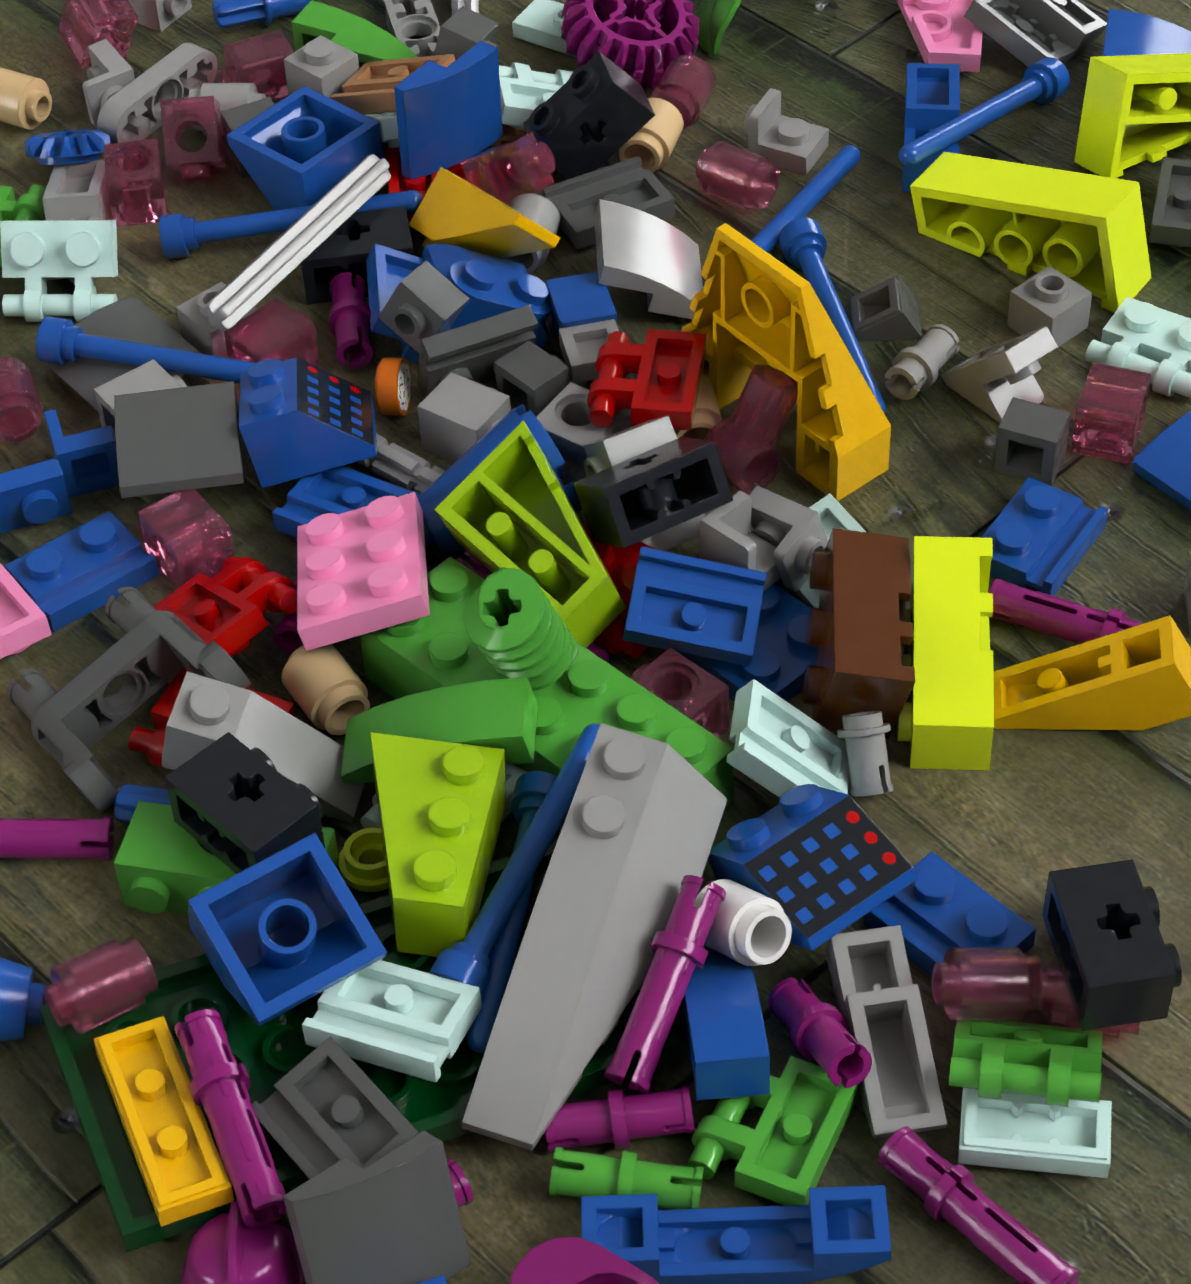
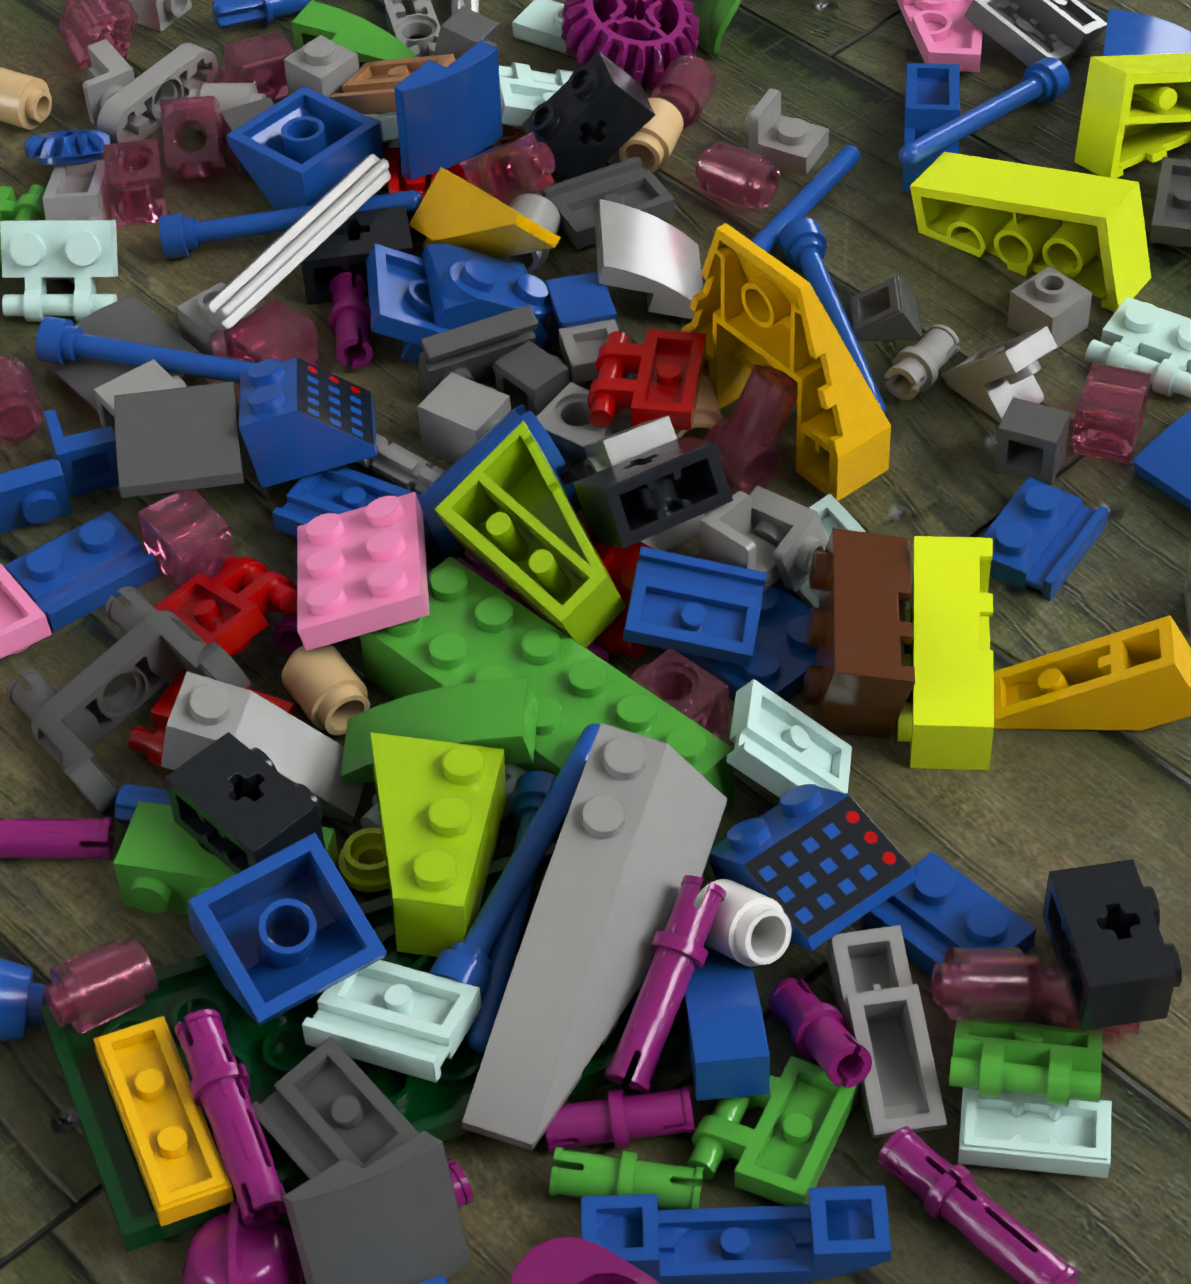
(393, 386): orange tile -> none
(423, 305): dark grey plate -> none
(519, 629): bright green piece -> none
(866, 752): light grey pin -> none
(1054, 615): magenta pin -> none

